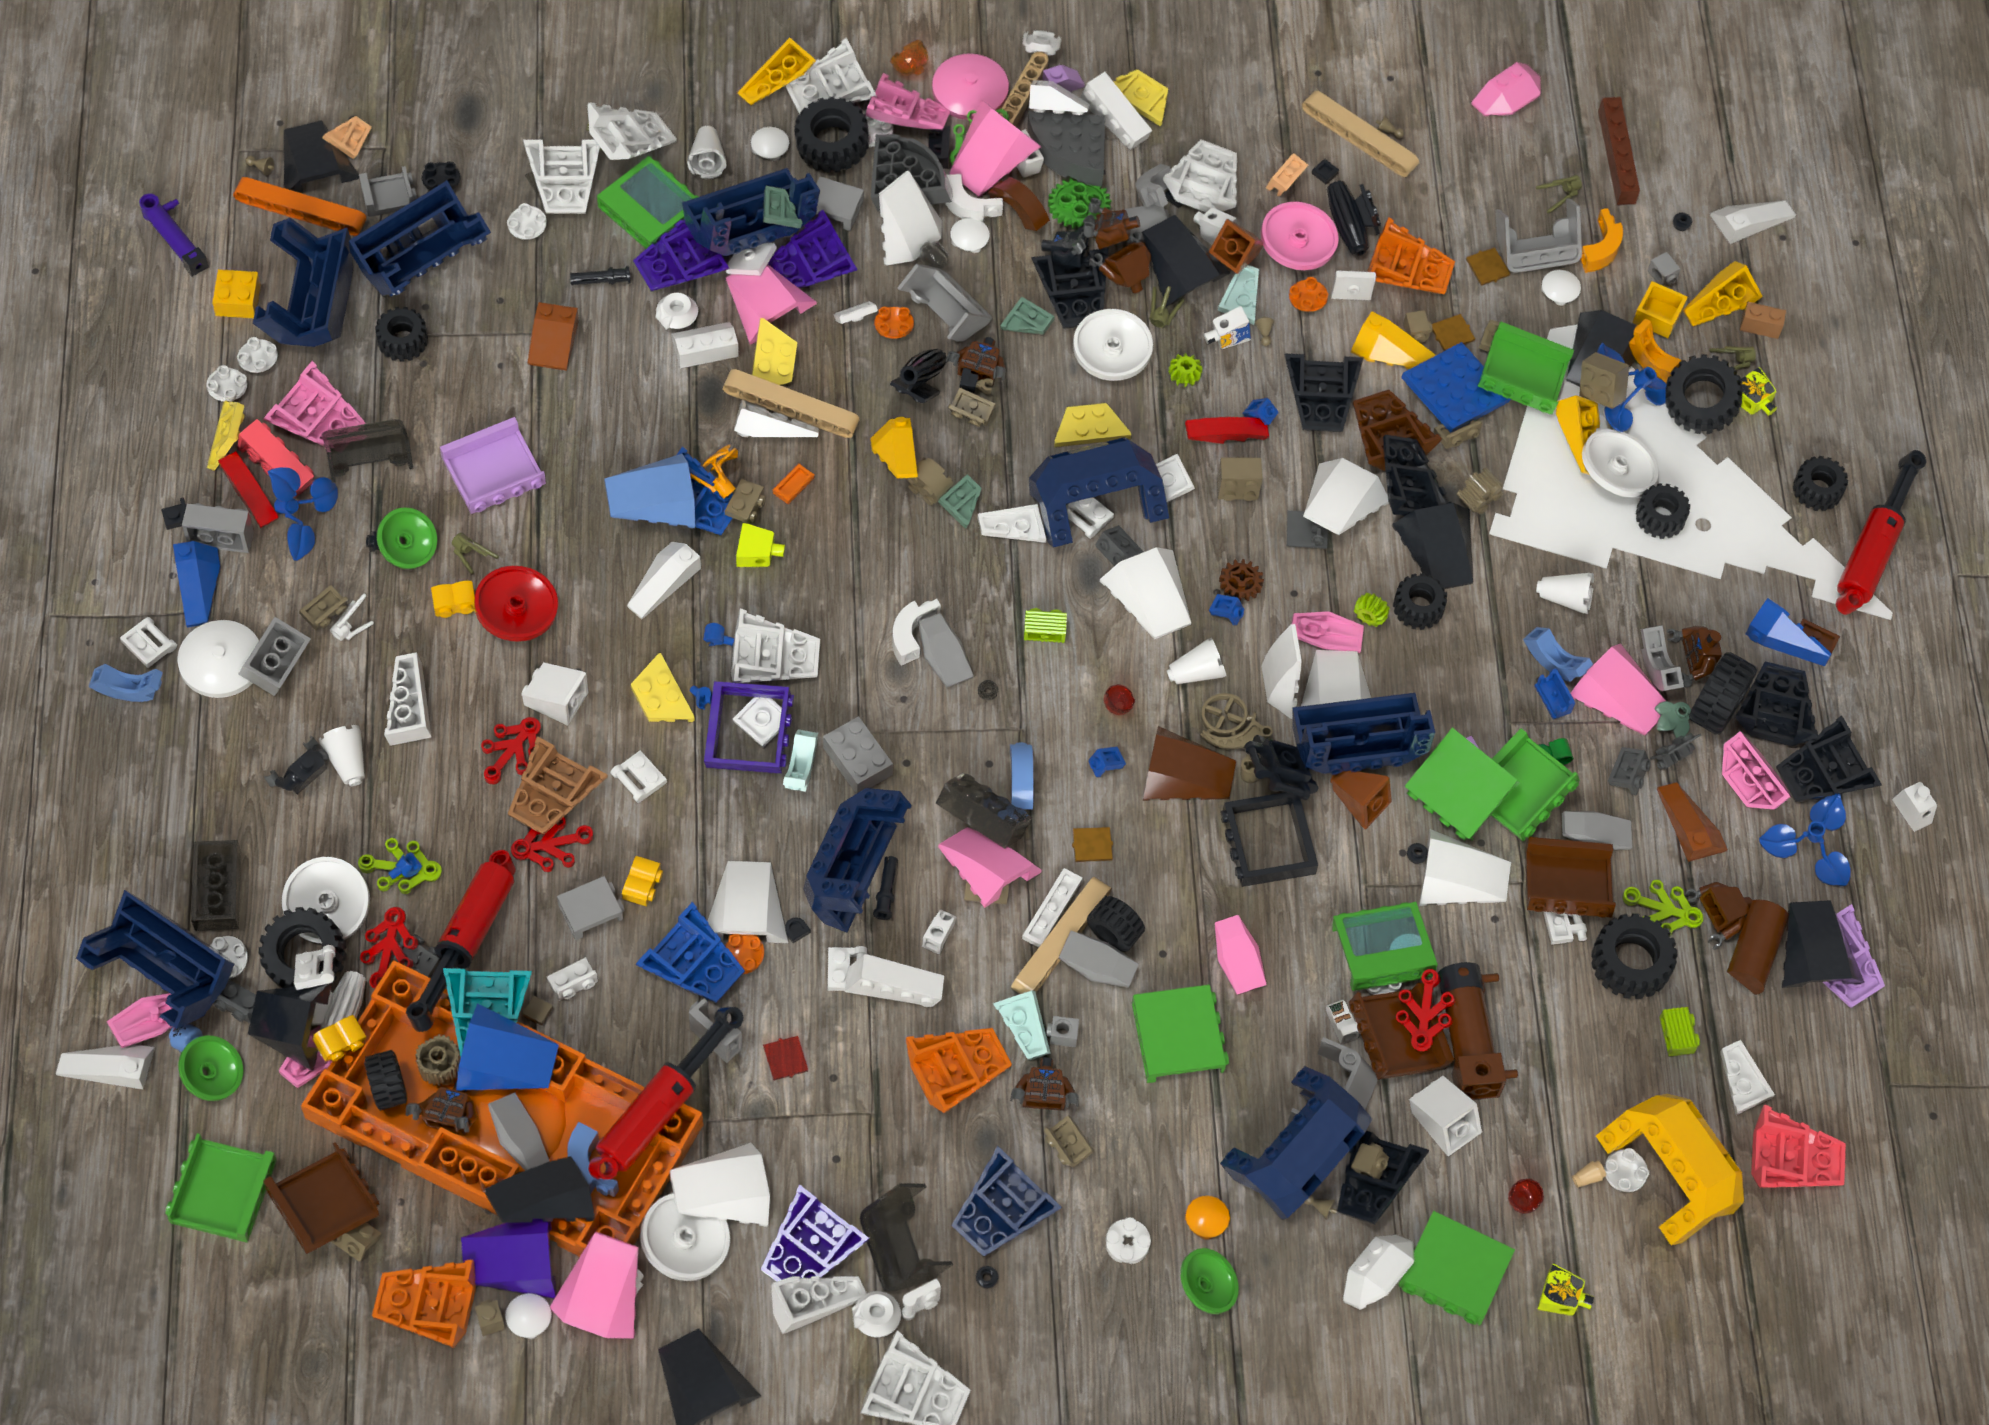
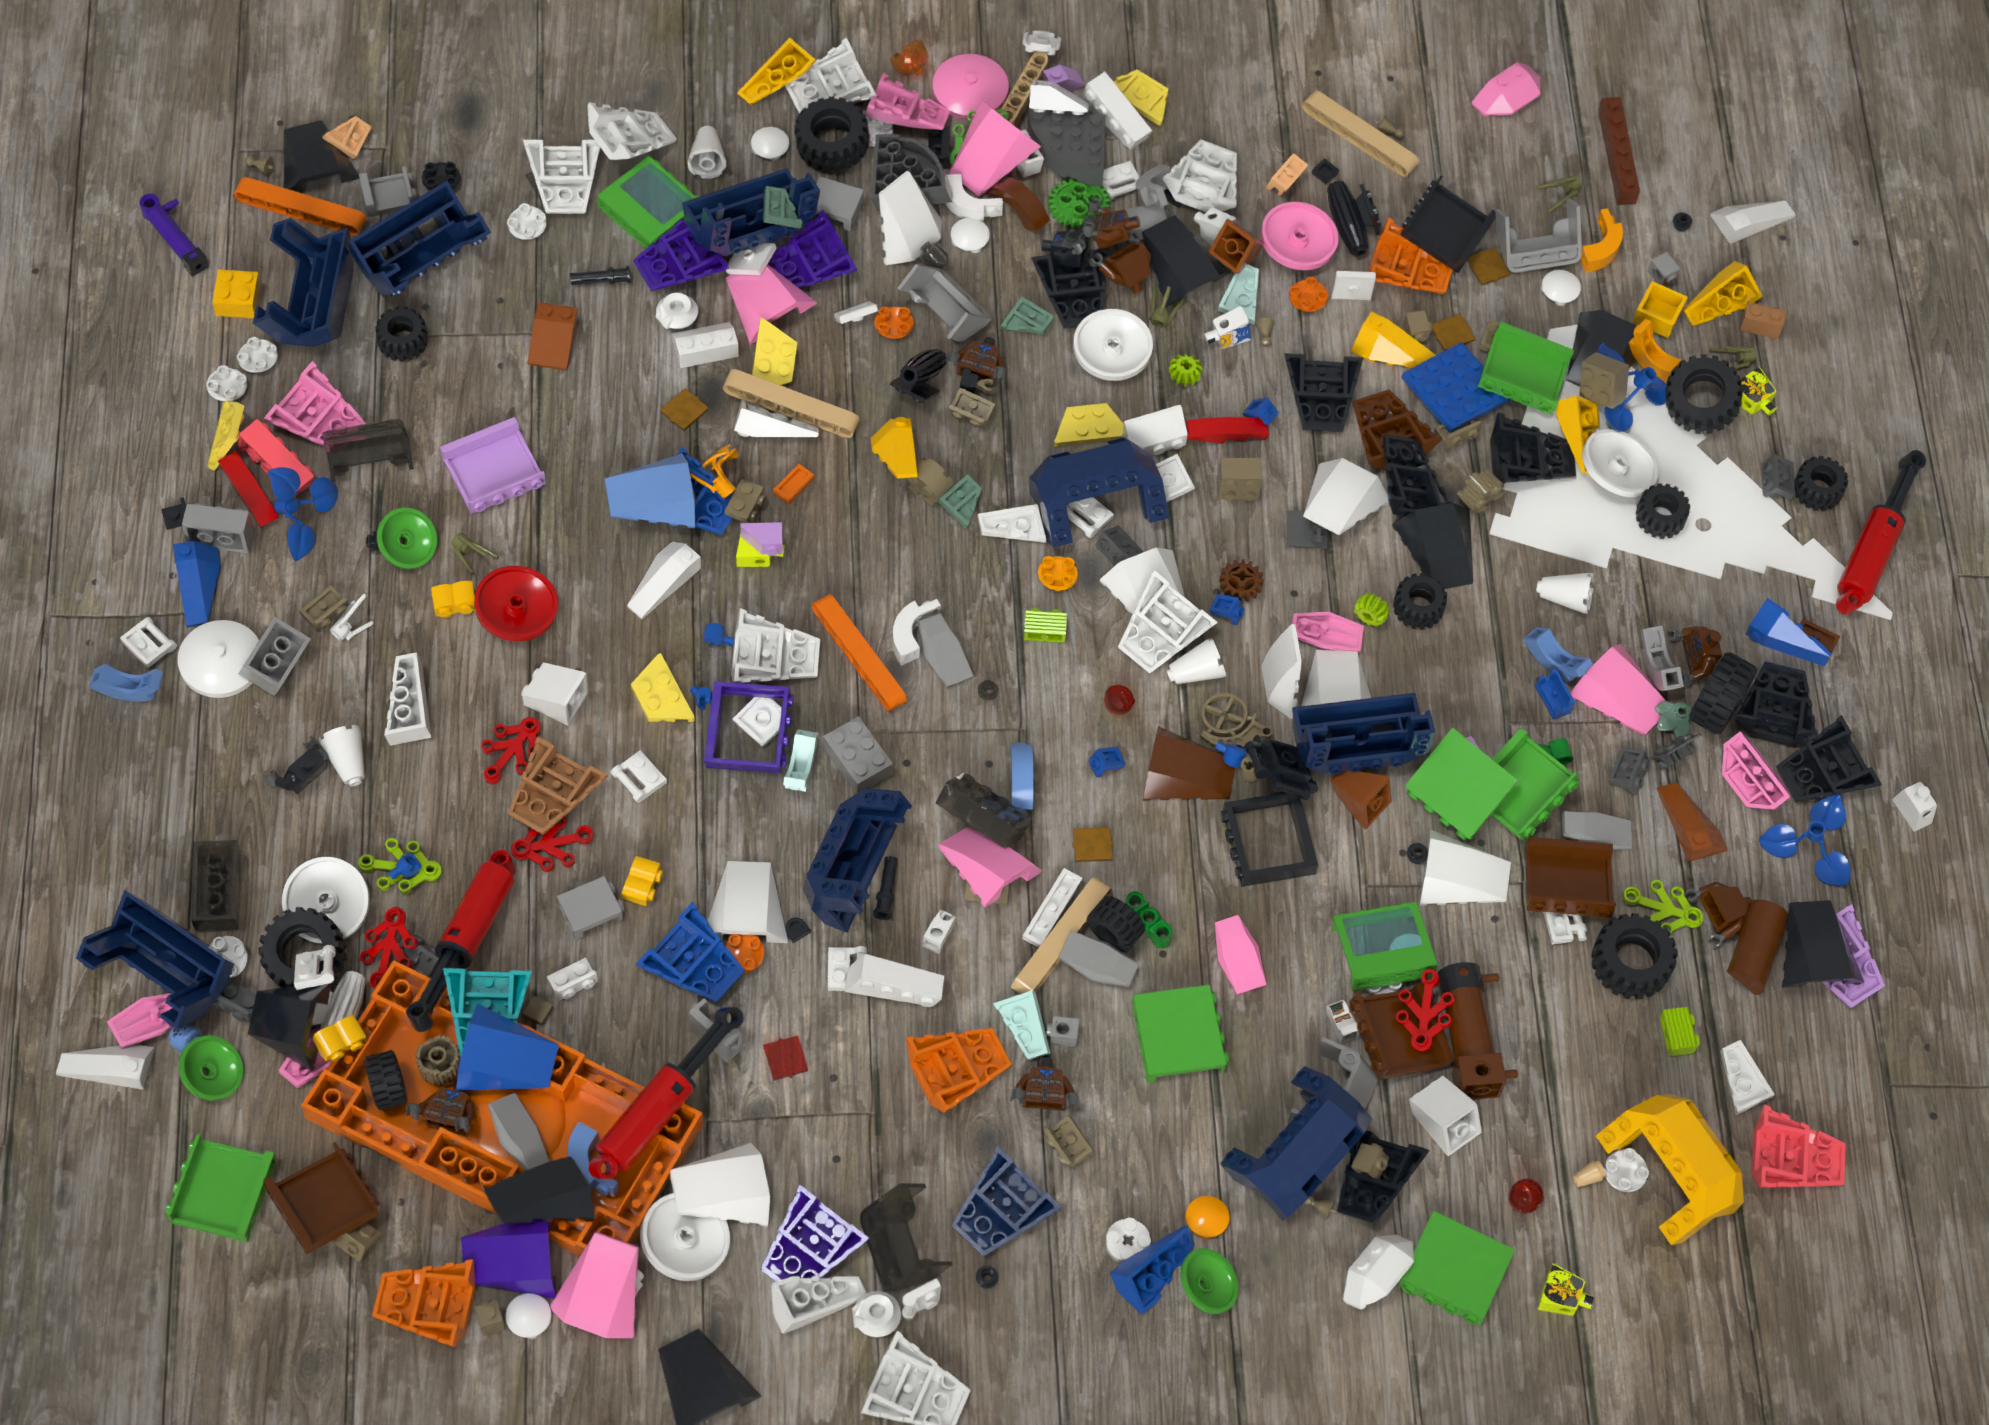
(684, 409): none -> pearl gold piece
(763, 537): none -> lavender slope
(859, 652): none -> orange beam
(1057, 572): none -> light orange dish
(1117, 176): none -> white plate
(1147, 1272): none -> blue wedge
(1156, 926): none -> green piece
(1158, 430): none -> white slope
(1162, 625): none -> white wedge
(1232, 753): none -> blue piece
(1446, 226): none -> black panel
(1528, 454): none -> black wedge
(1778, 477): none -> dark grey bracket

